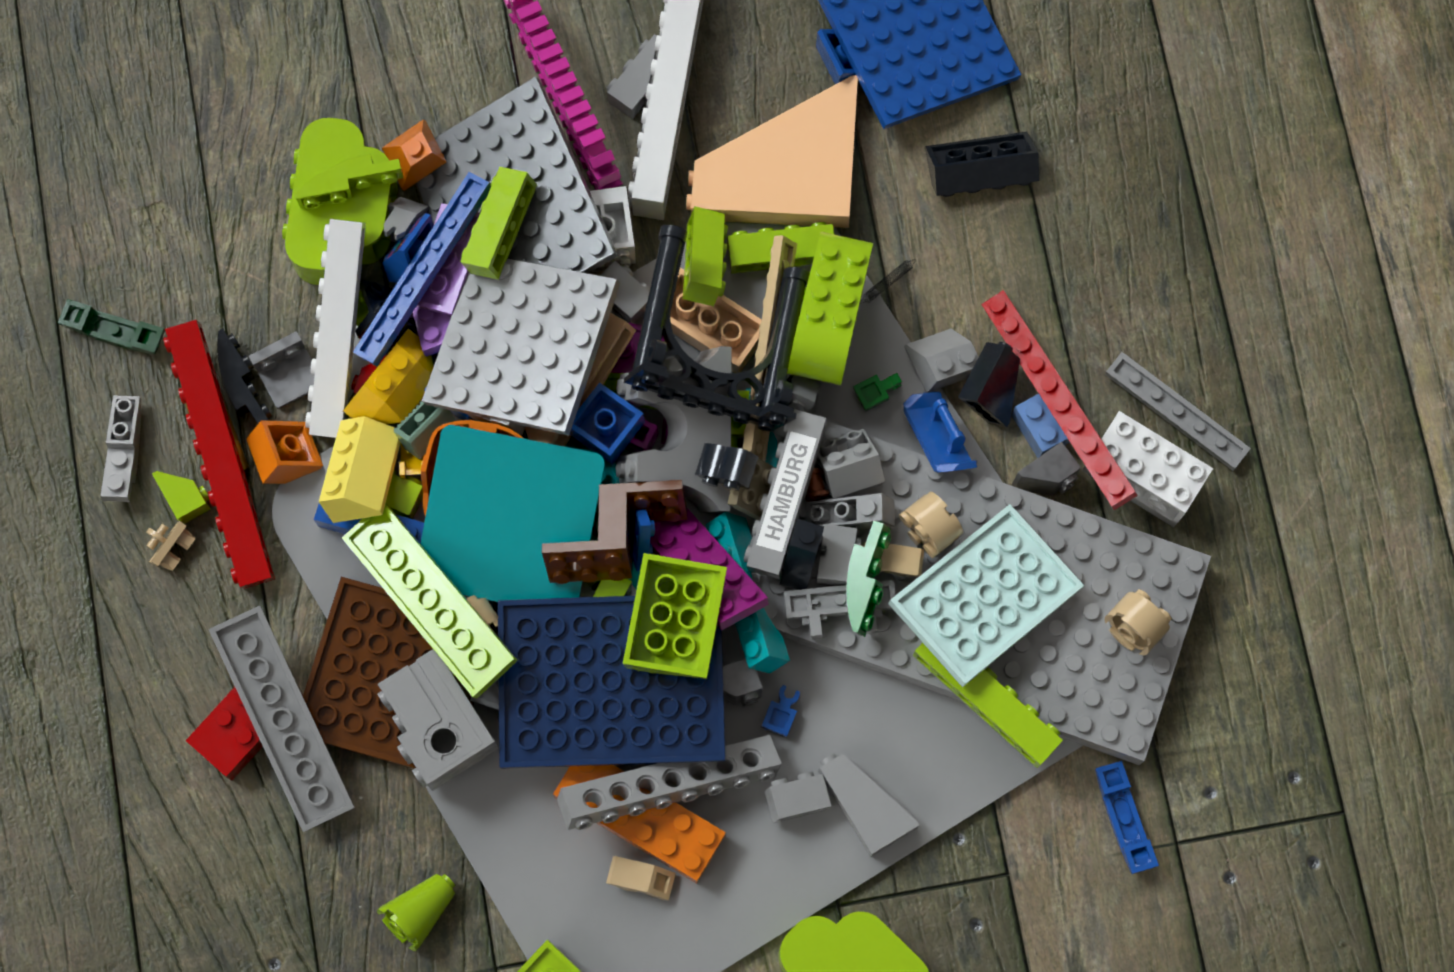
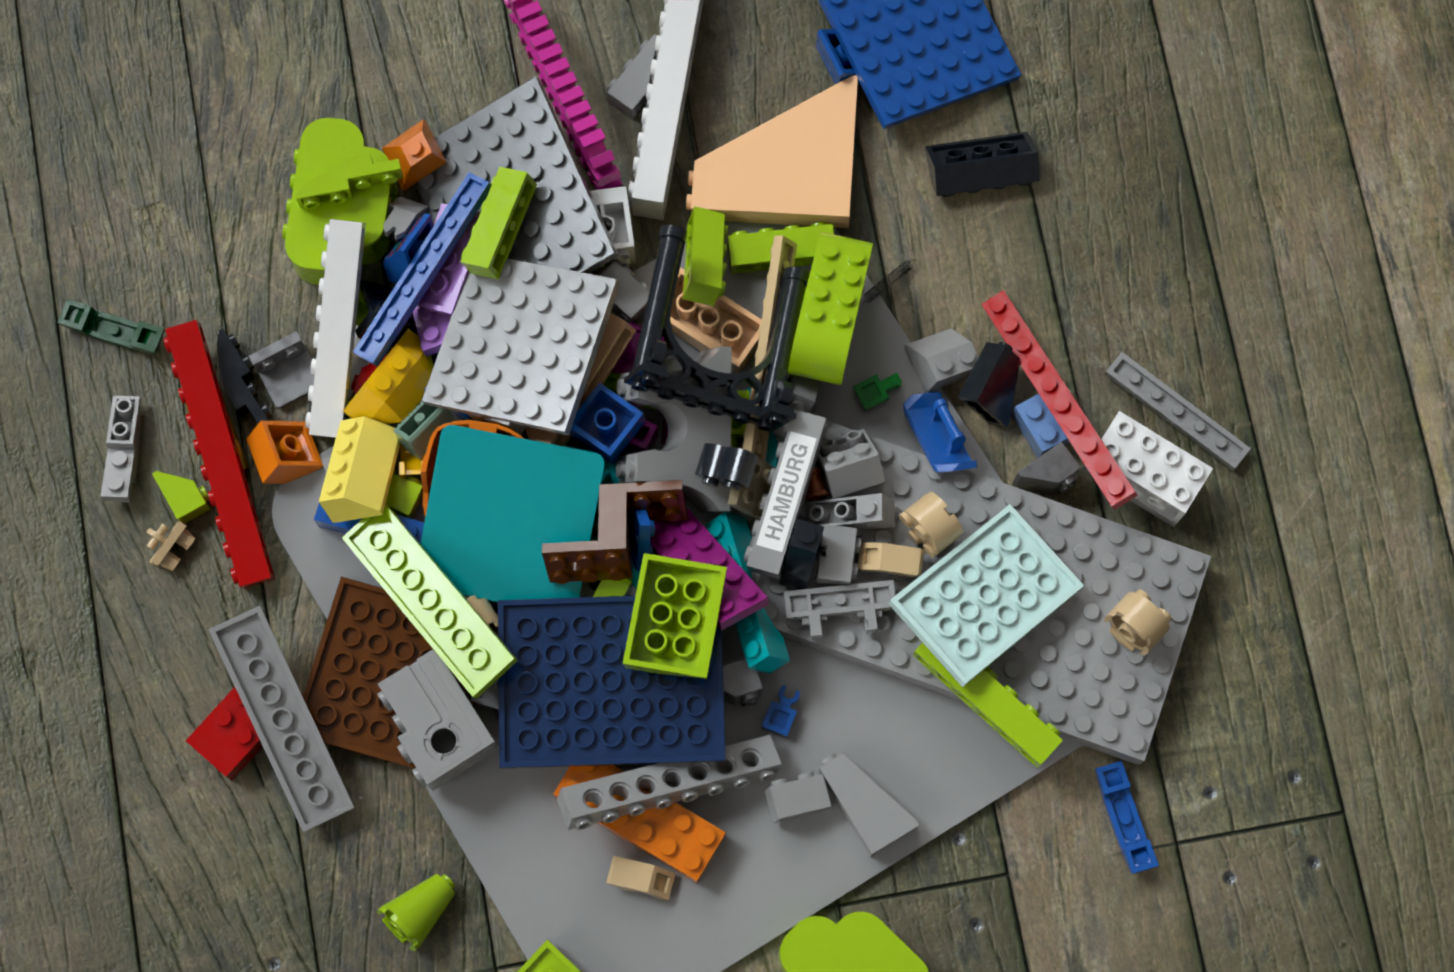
(862, 589): slope -> none

